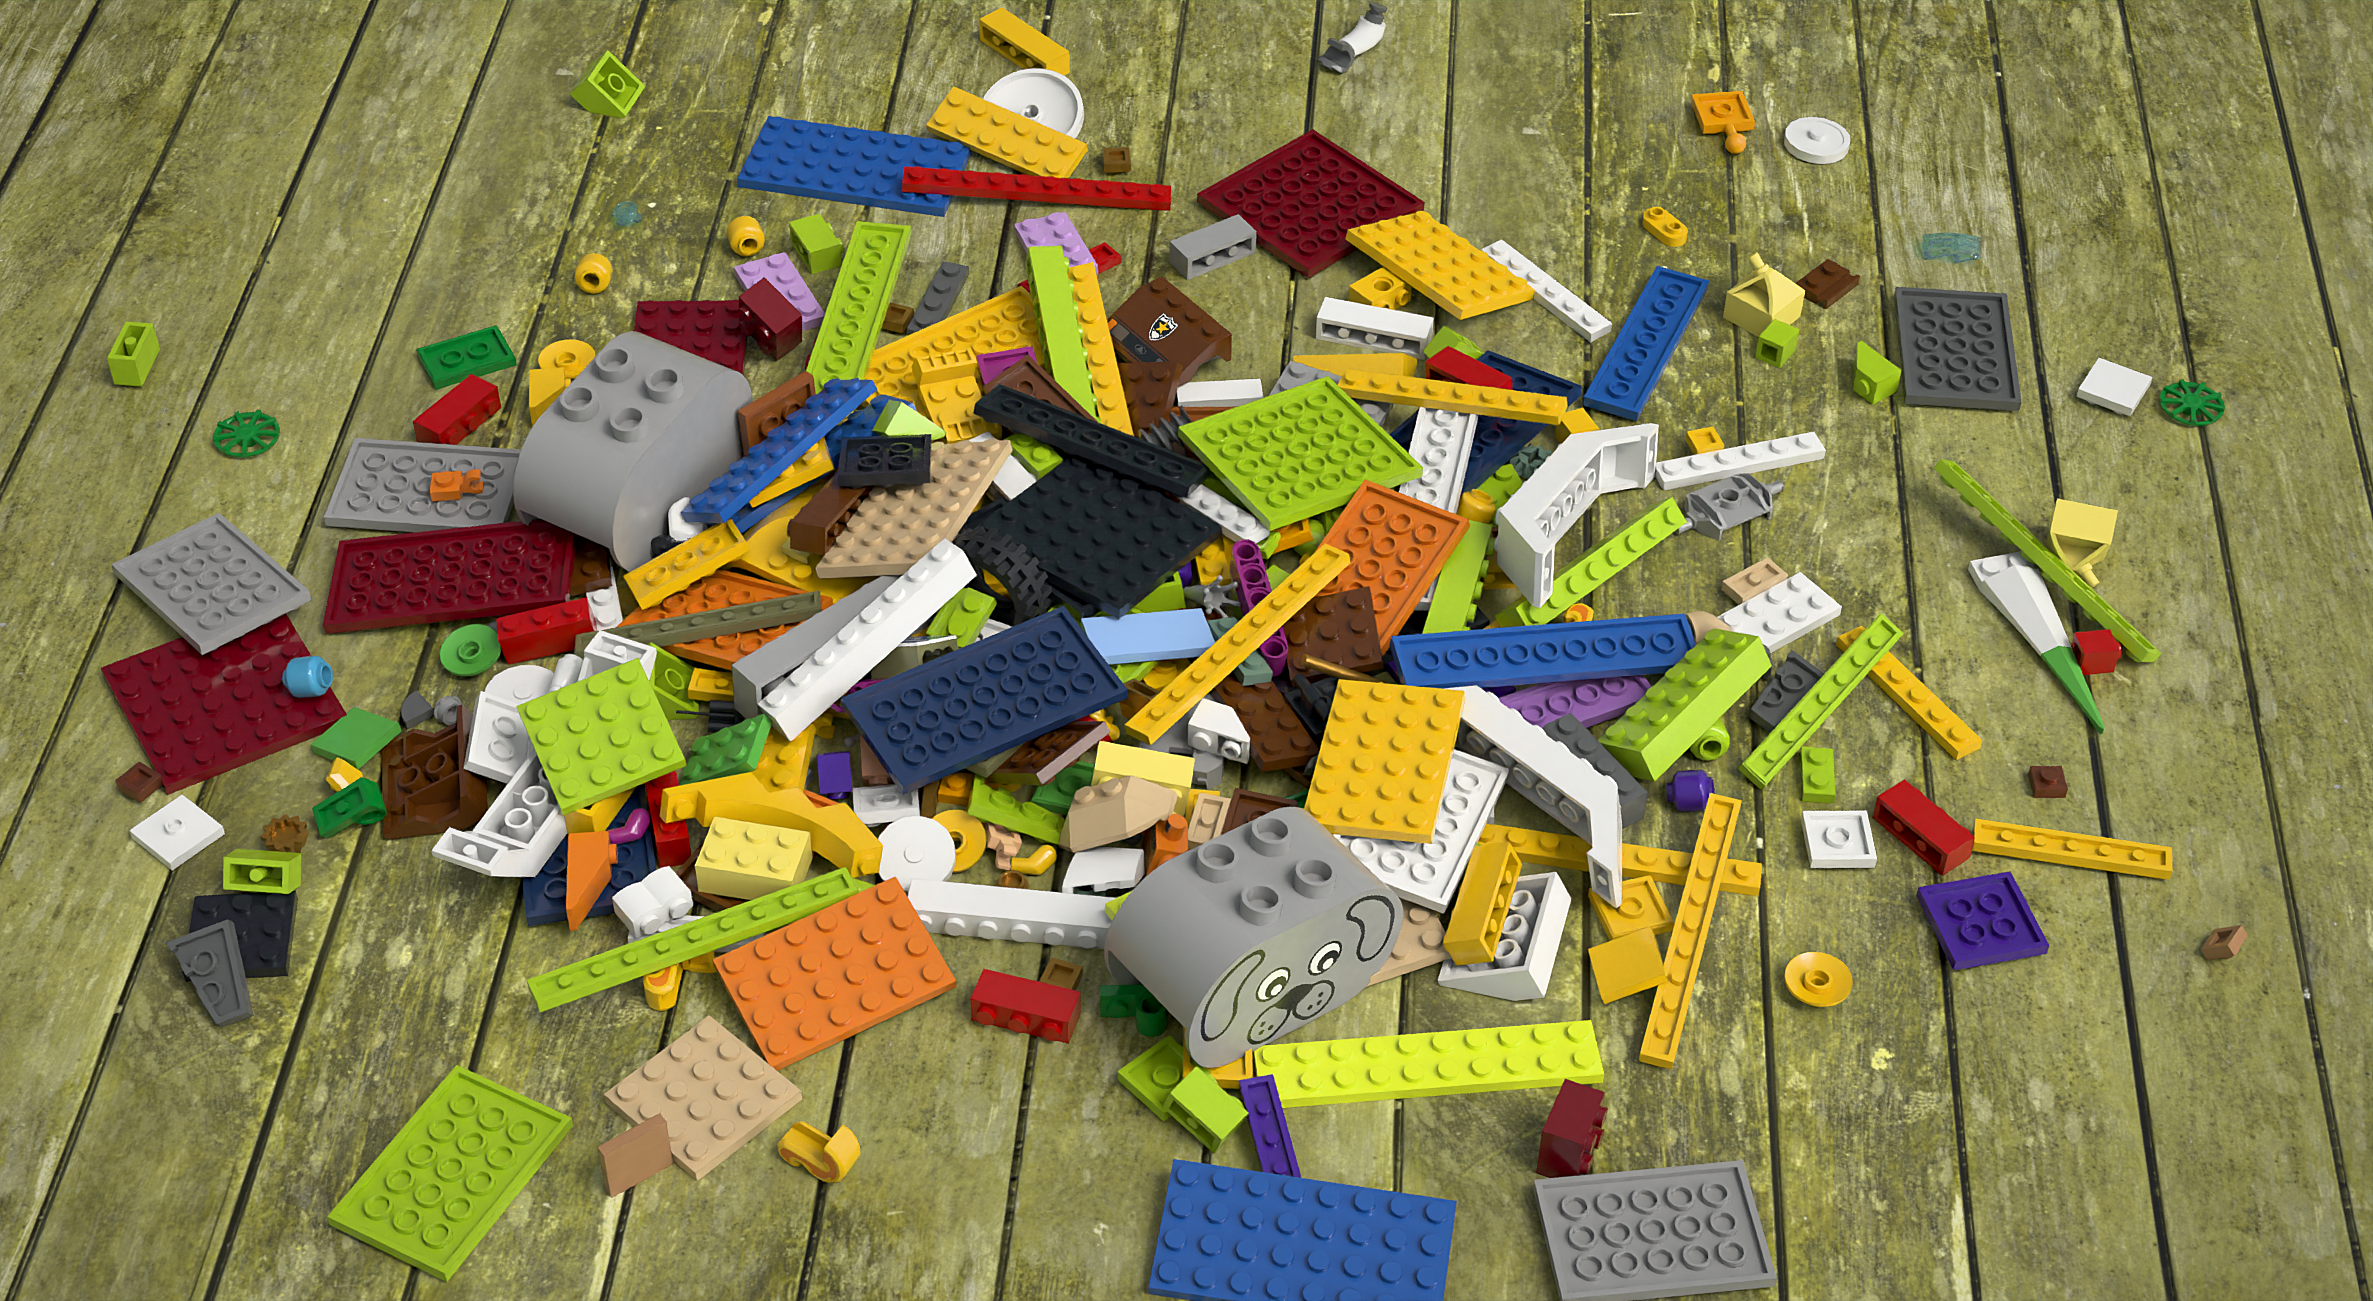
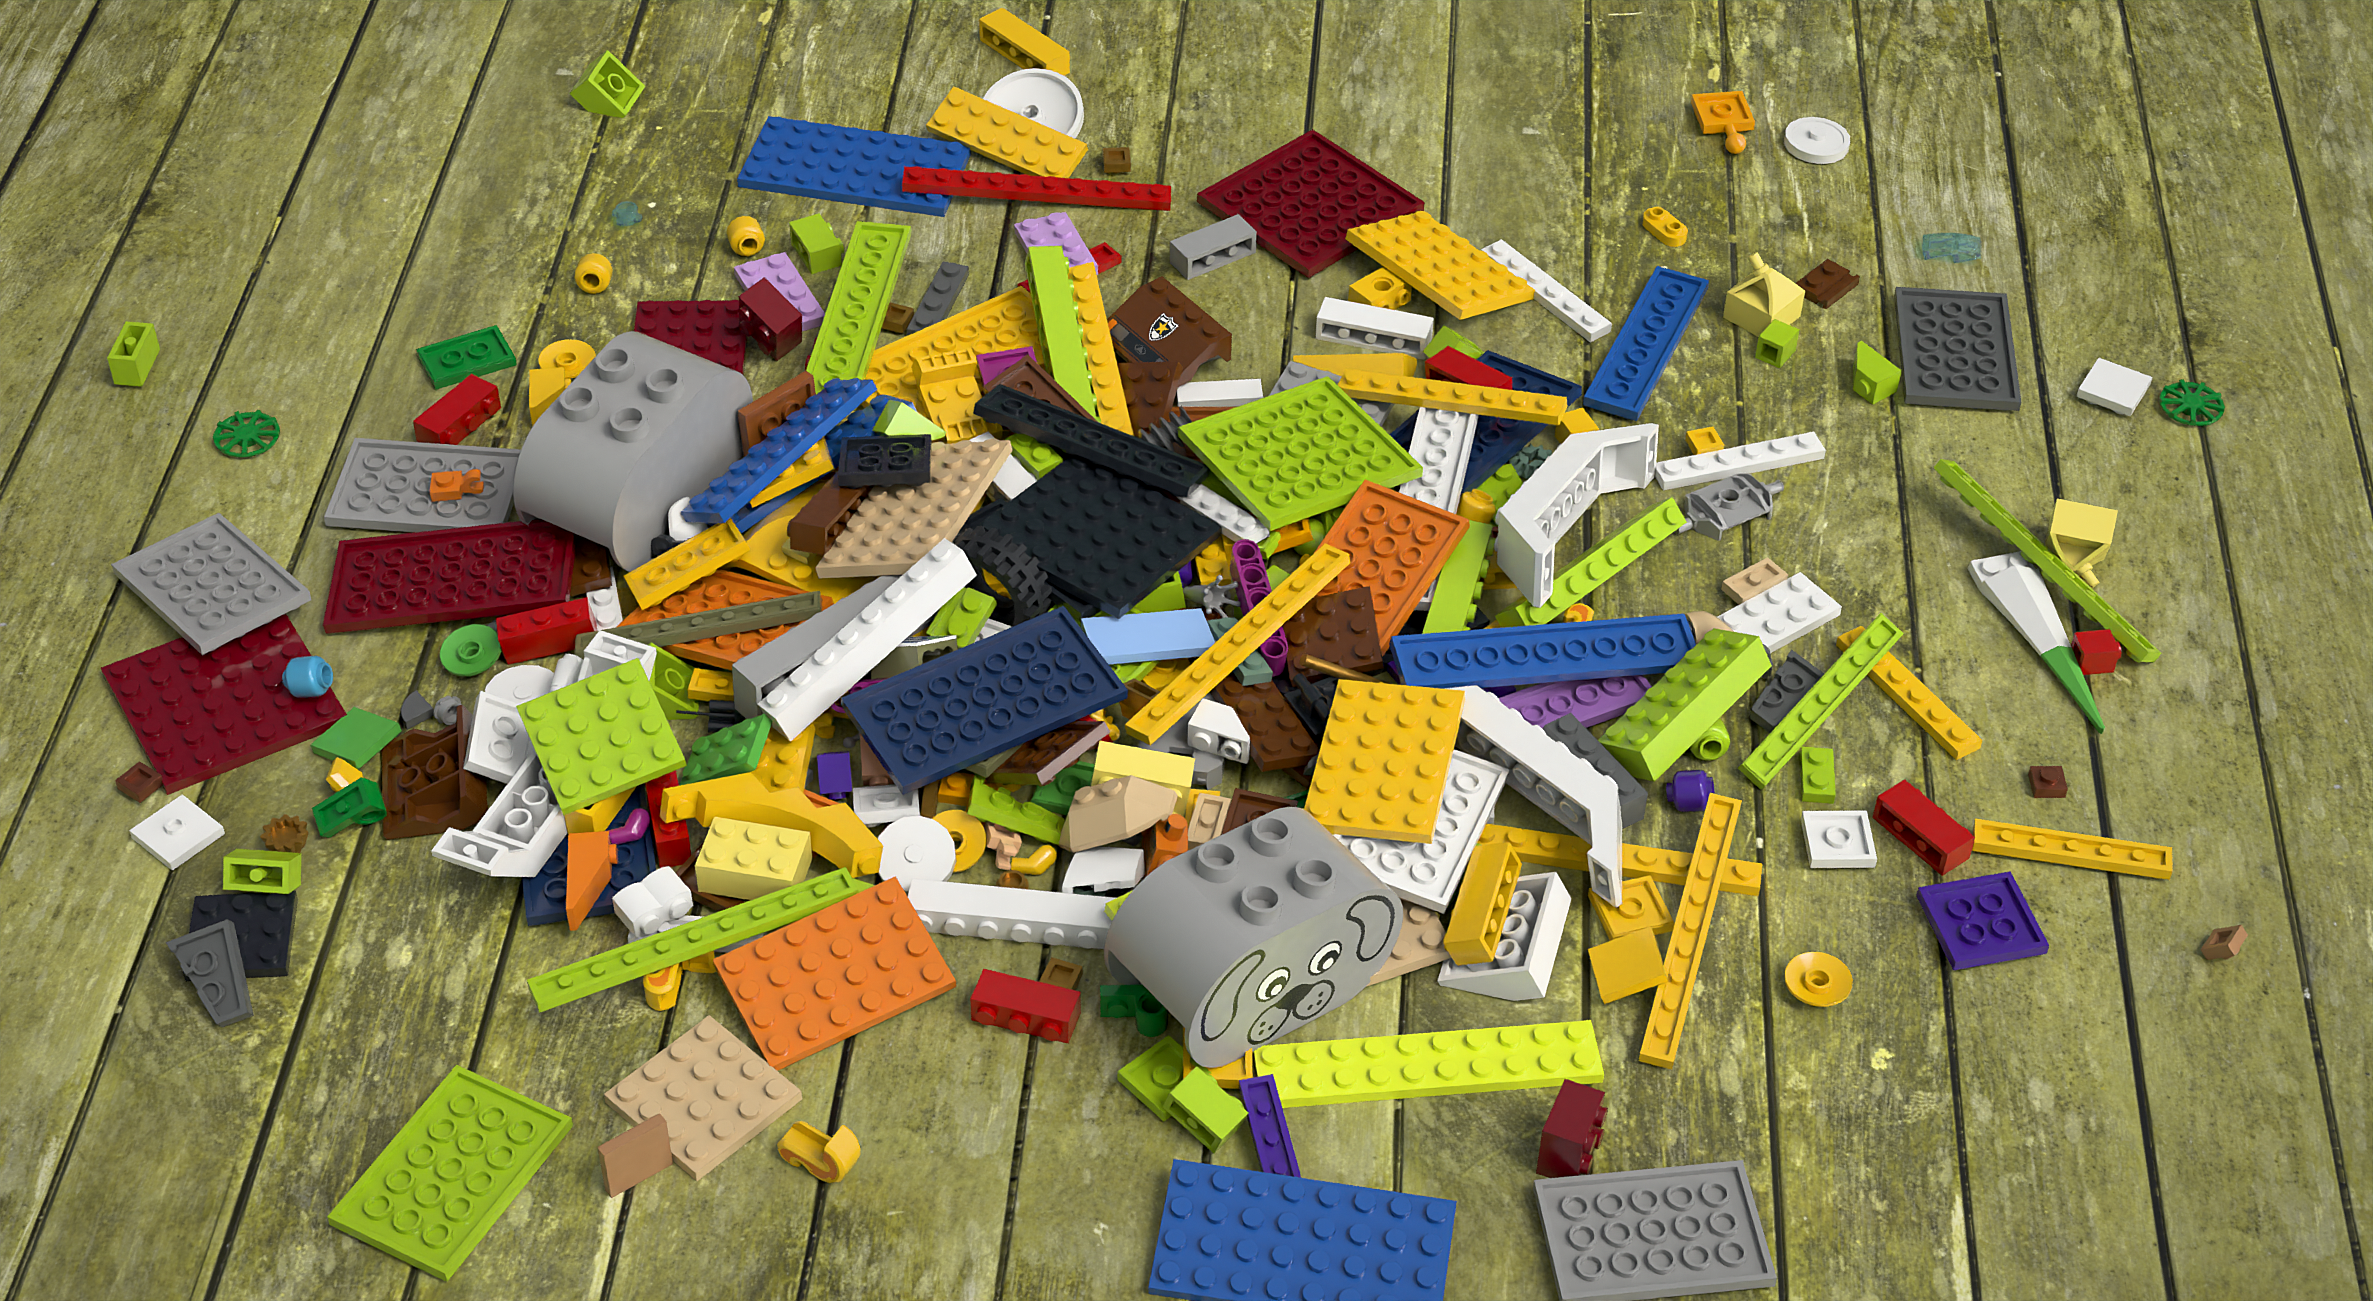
(1362, 38): piece -> none

